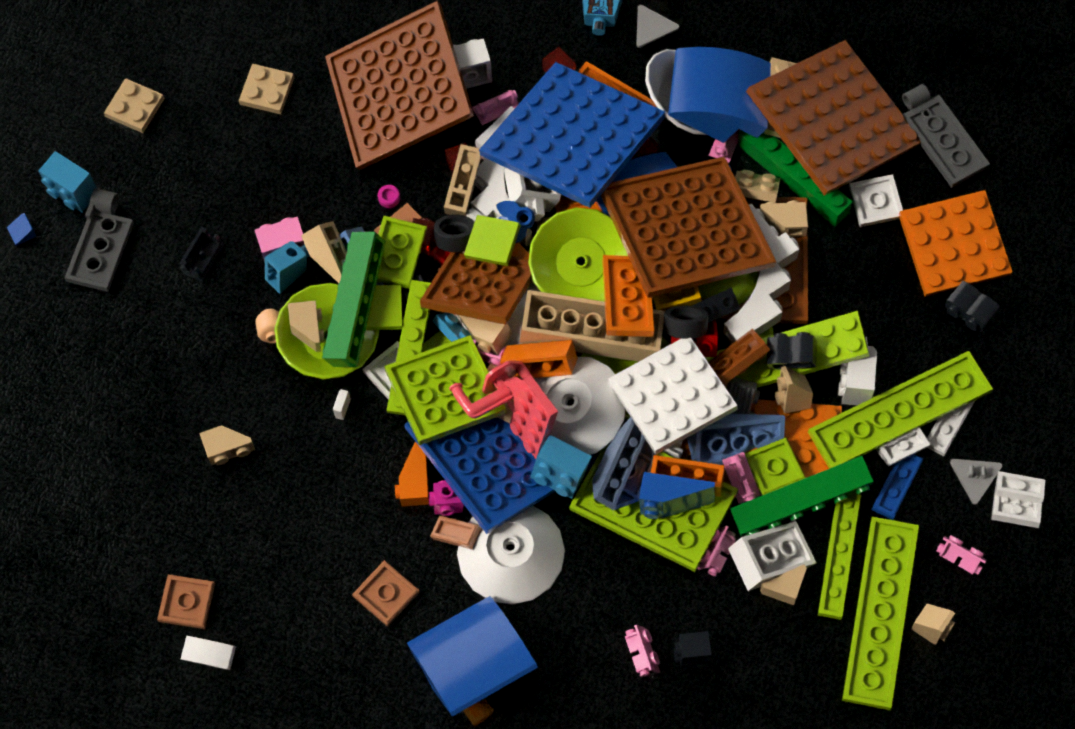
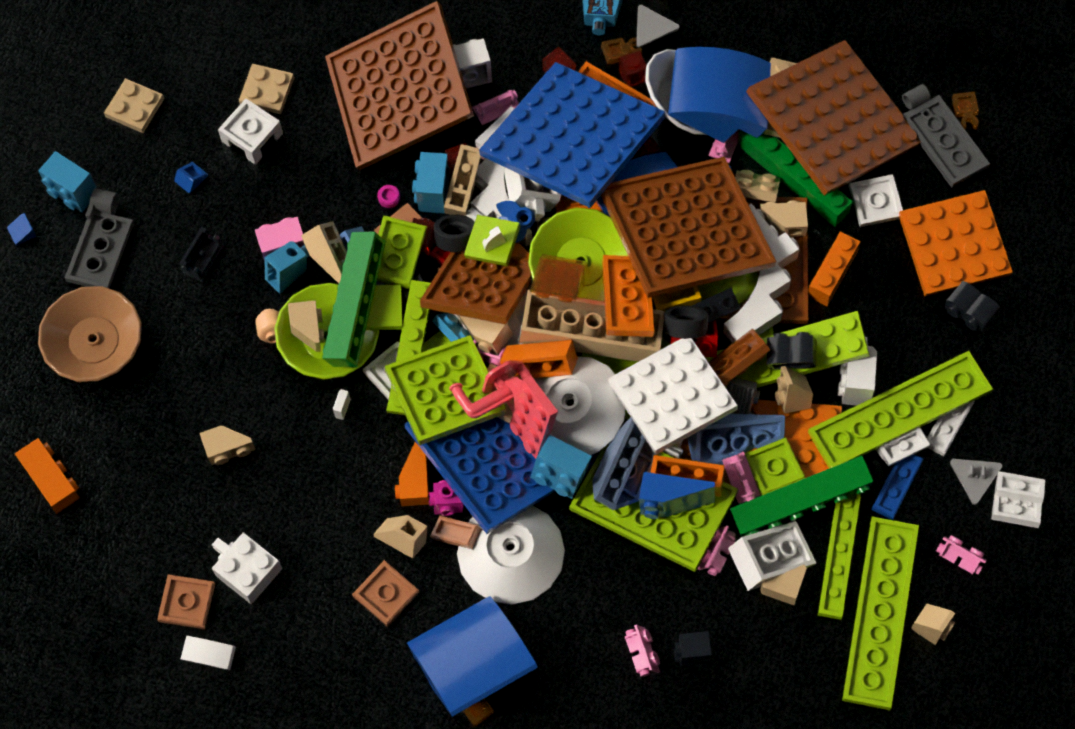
(48, 475): none -> orange brick
(80, 317): none -> medium nougat dish
(190, 177): none -> blue slope
(245, 566): none -> white hinge
(250, 129): none -> white panel
(403, 534): none -> tan slope
(432, 182): none -> dark azure brick
(494, 240): none -> tile
(559, 278): none -> clear orange slope
(617, 48): none -> clear orange plate
(632, 68): none -> clear red brick
(833, 268): none -> orange brick
(966, 107): none -> clear orange plate

